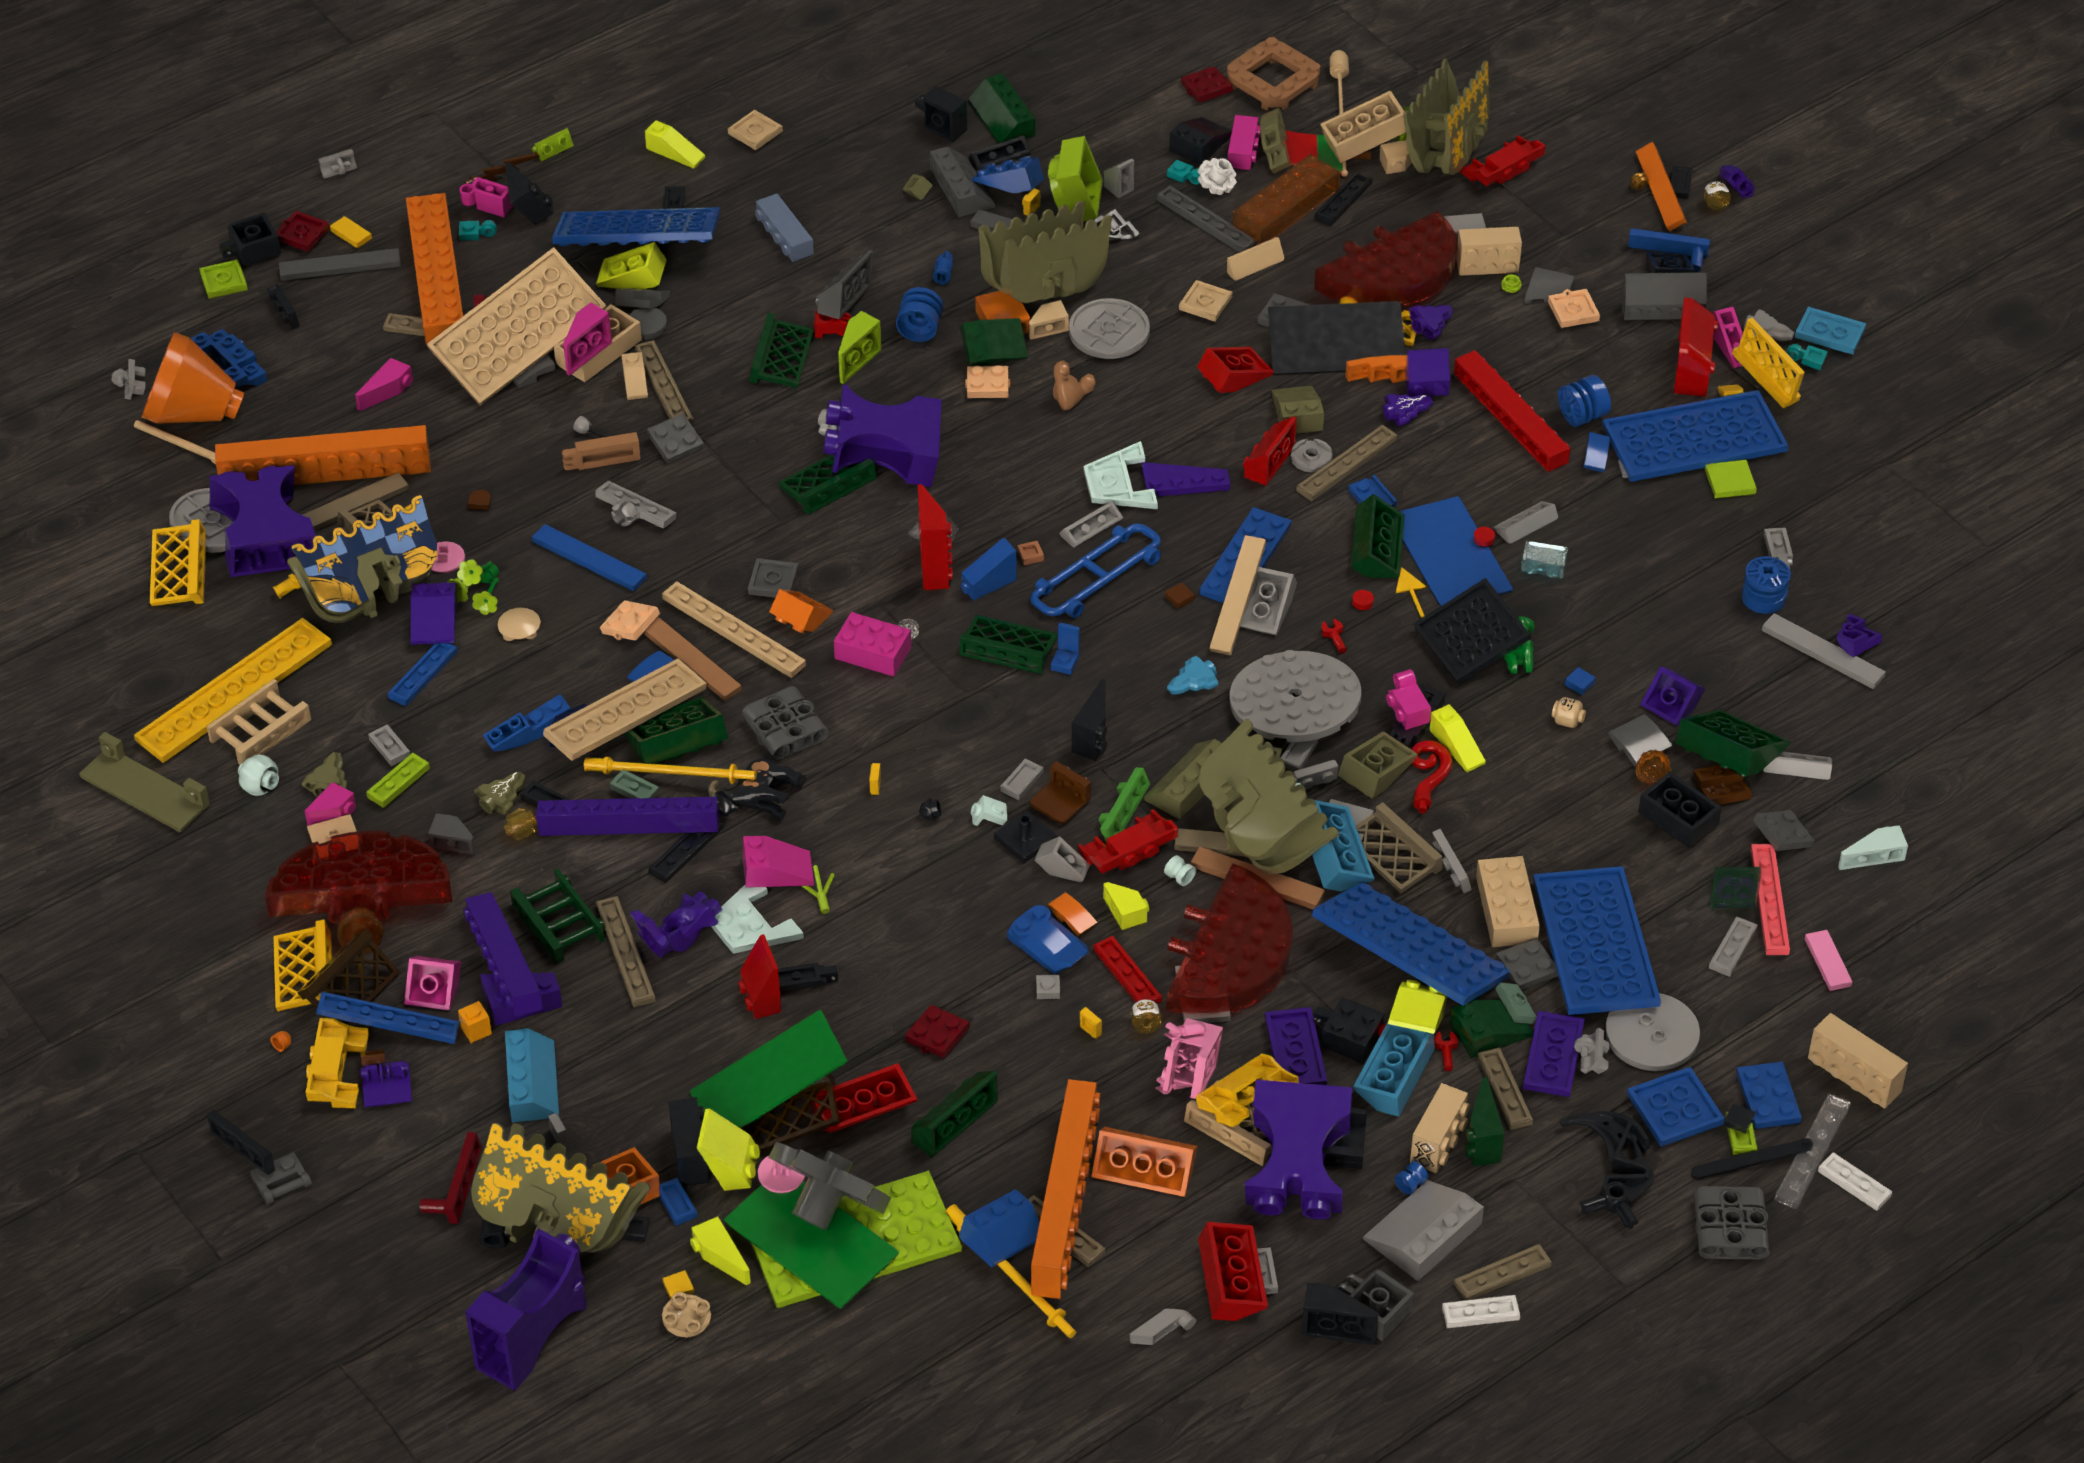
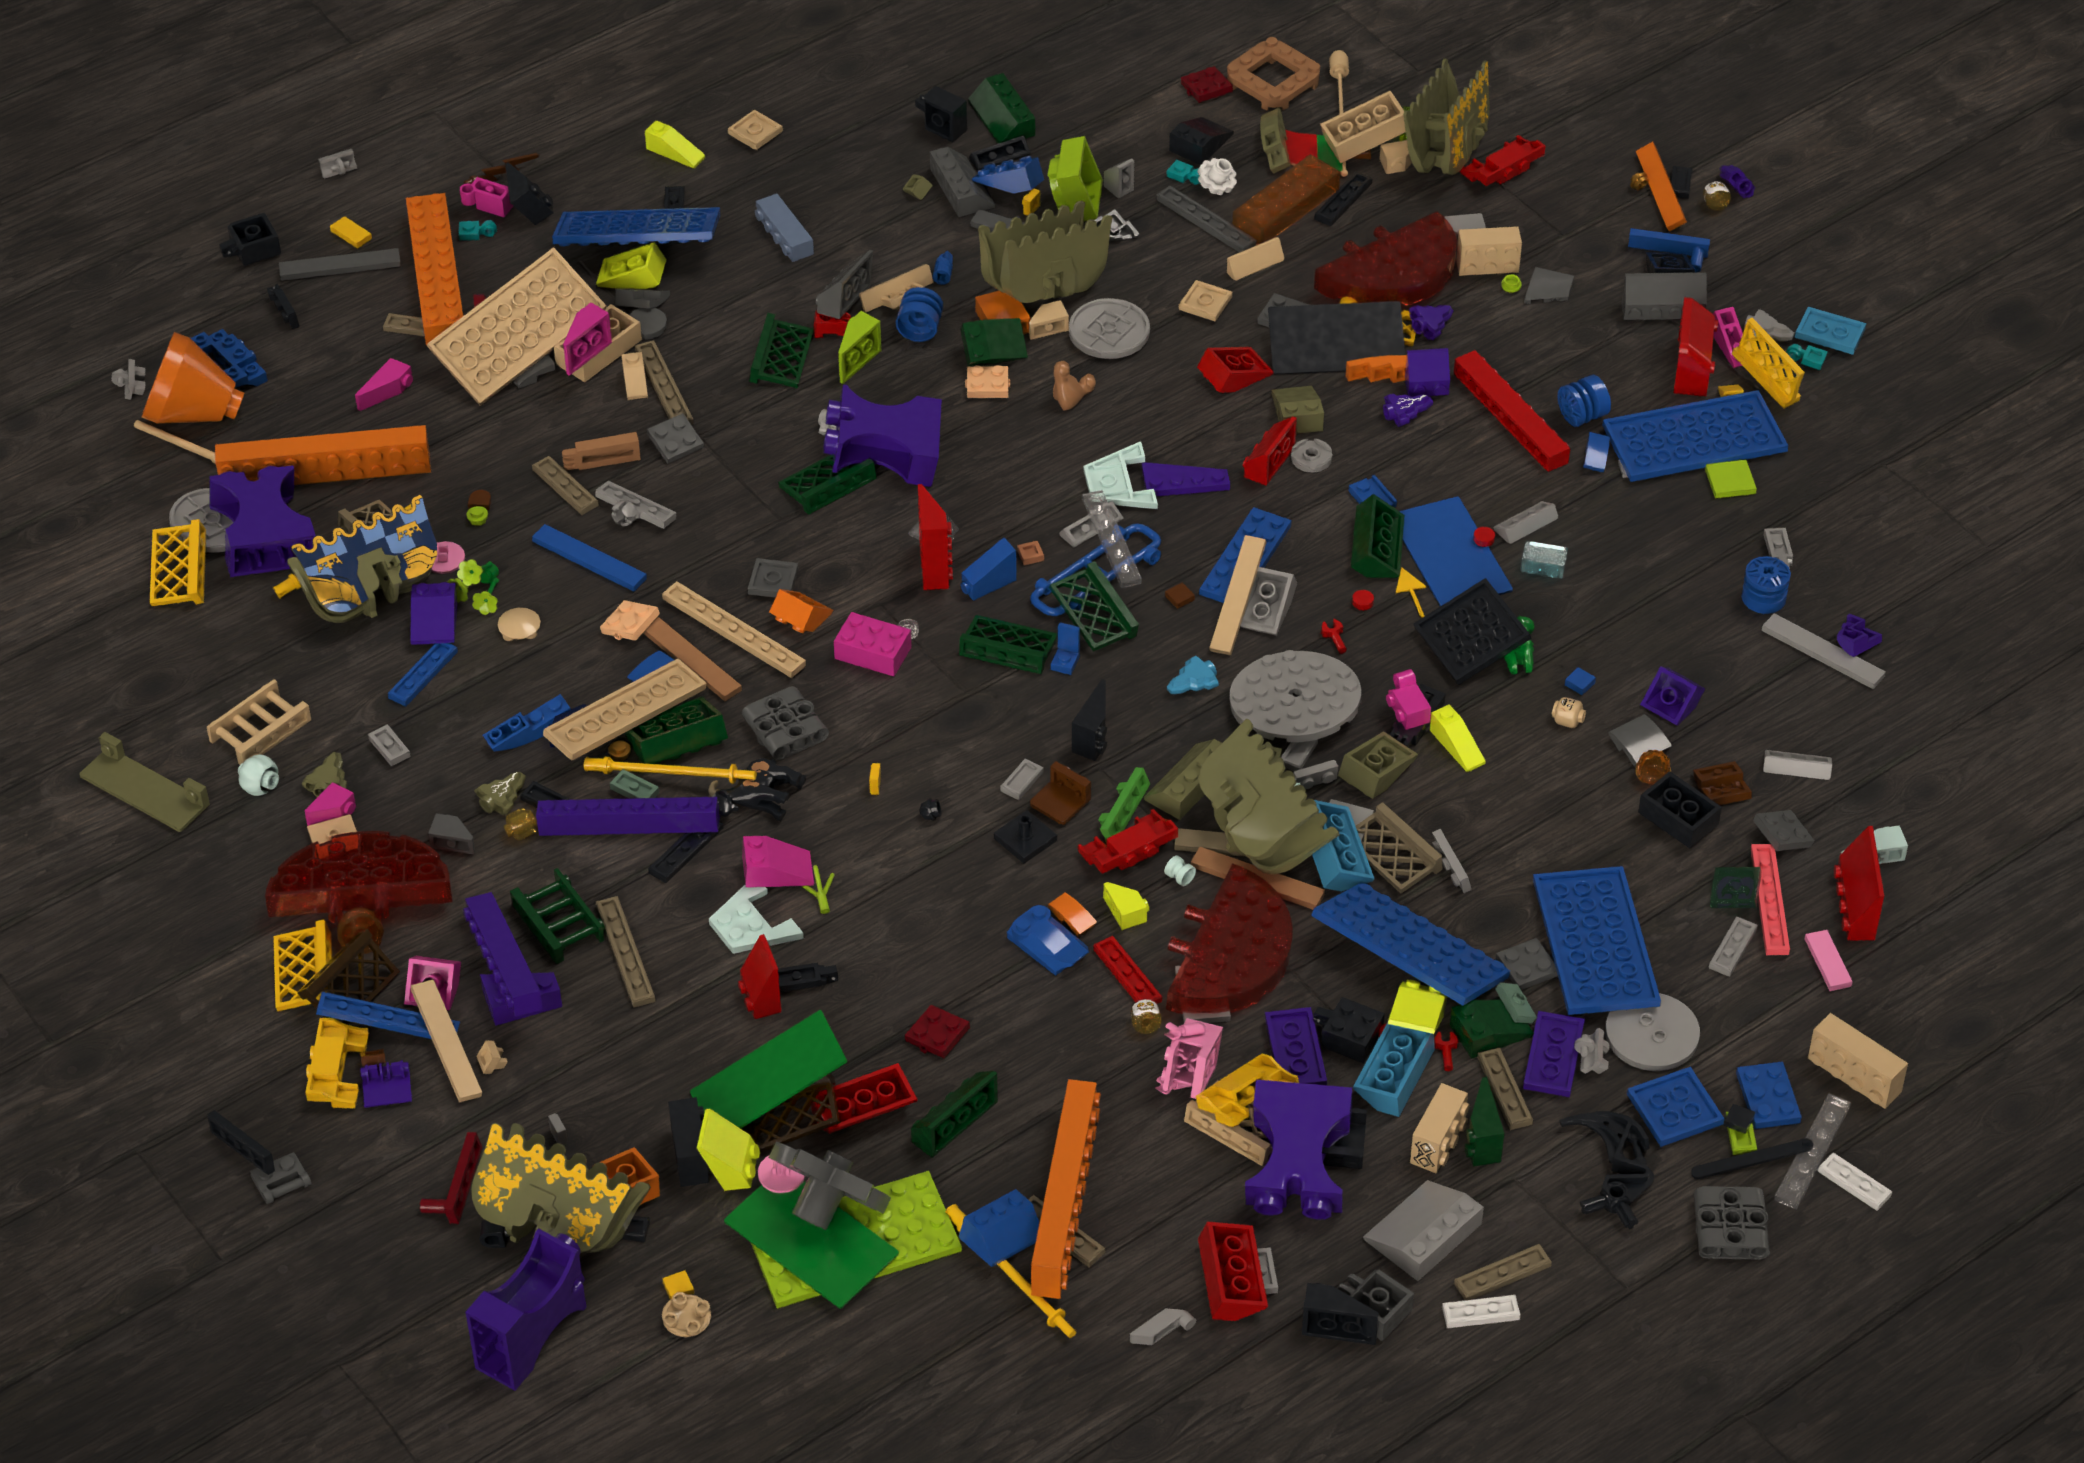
(223, 279): lime tile -> none
(271, 661): yellow plate -> none
(281, 1040): orange hinge -> none
(302, 230): dark red plate -> none
(380, 491): dark tan tile -> none
(398, 780): lime plate -> none
(446, 1041): none -> tan tile
(474, 1022): light orange brick -> none
(477, 515): none -> lime plate
(490, 1057): none -> tan tile
(531, 1075): dark azure slope -> none
(553, 144): lime hinge -> none
(565, 485): none -> dark tan tile
(583, 425): light grey hinge -> none
(619, 750): none -> pearl gold plate
(677, 1202): blue tile -> none
(686, 921): dark purple hips -> none
(719, 1250): neon yellow slope -> none
(892, 291): none -> tan bracket
(989, 810): light aqua bracket -> none
(1048, 986): light grey plate -> none
(1061, 860): light grey slope -> none
(1090, 1023): yellow tile -> none
(1111, 539): none -> clear tile
(1111, 603): none -> dark green fence
(1144, 1161): orange slope -> none
(1243, 142): dark pink brick -> none
(1346, 463): dark tan tile -> none
(1409, 1179): blue wheel -> none
(1423, 791): red plant -> none
(1507, 901): tan brick -> none
(1573, 308): light nougat plate -> none
(1730, 741): dark green slope -> none
(1860, 887): none -> red slope

